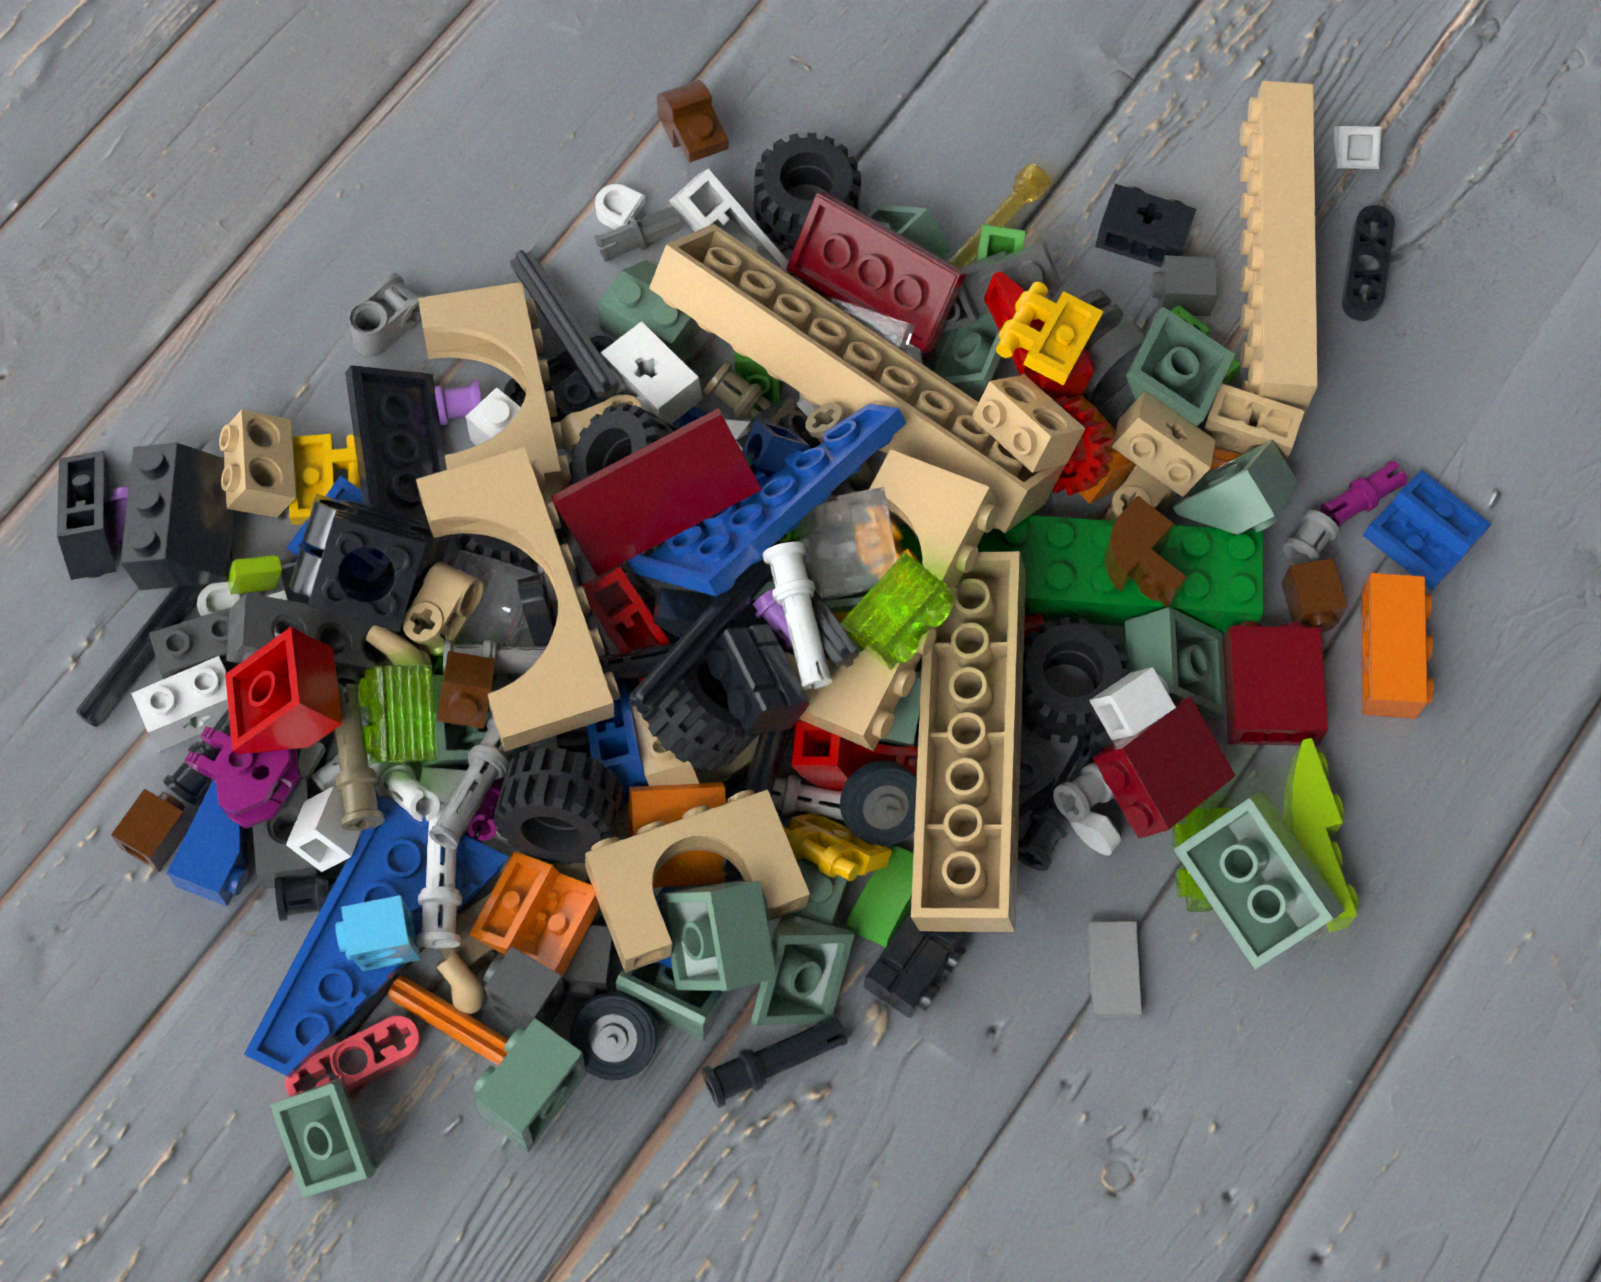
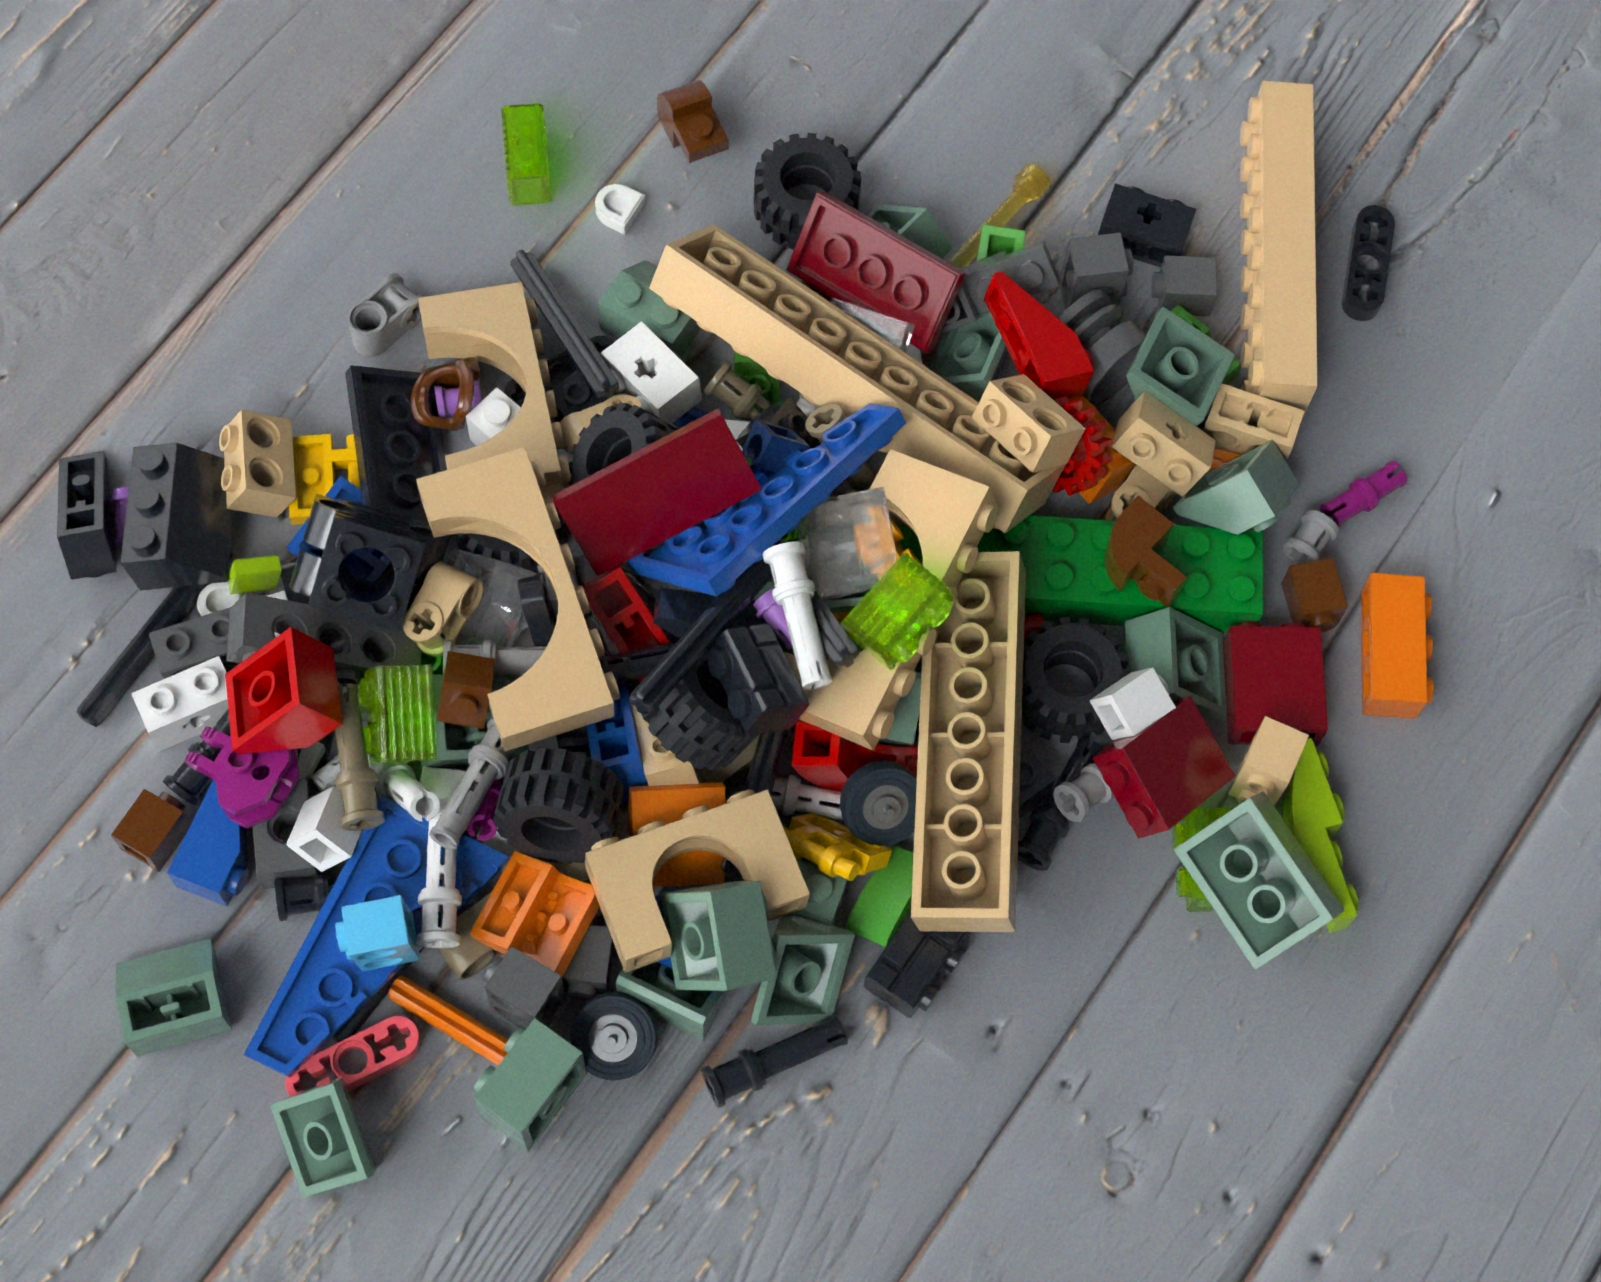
(171, 998): none -> sand green slope
(396, 648): tan arm -> none
(450, 375): none -> reddish brown piece
(465, 986): tan arm -> none
(526, 154): none -> clear neon green brick
(638, 233): dark grey axle -> none
(708, 202): white slope -> none
(1062, 338): yellow plate -> none
(1095, 265): none -> dark grey brick
(1097, 833): white tile -> none
(1114, 970): light grey tile -> none
(1268, 761): none -> tan brick
(1357, 147): white slope -> none
(1426, 529): blue slope -> none

